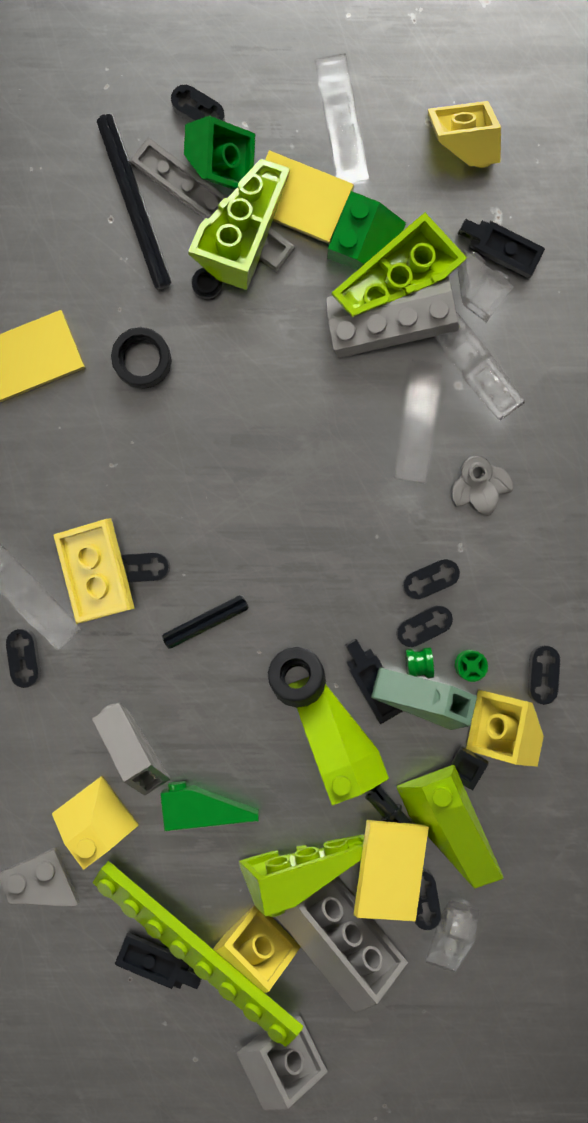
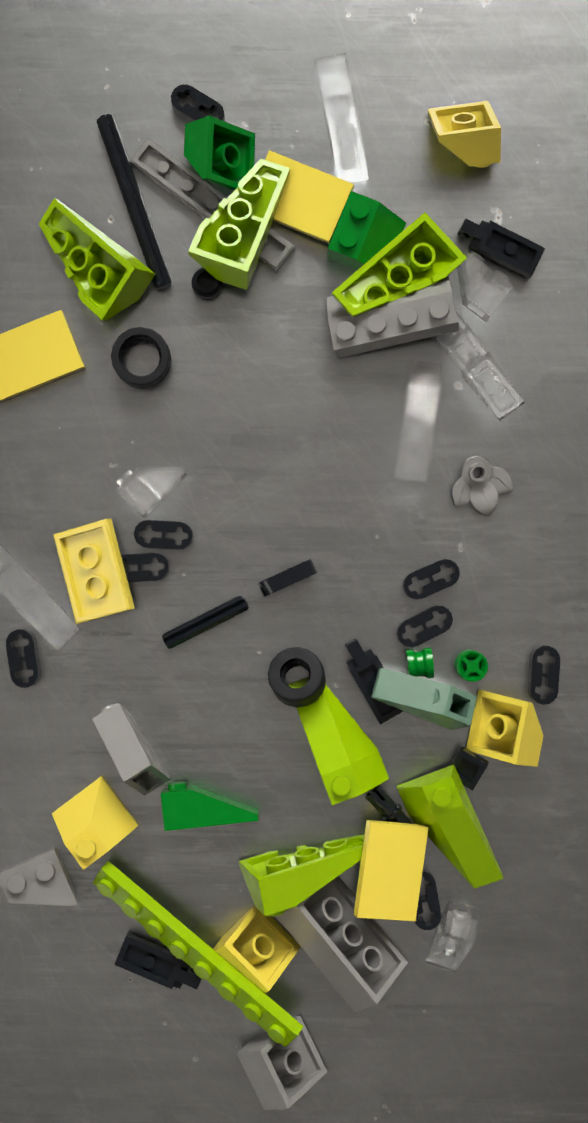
(99, 267): none -> lime wedge
(148, 487): none -> clear slope
(163, 542): none -> black beam
(287, 578): none -> black beam

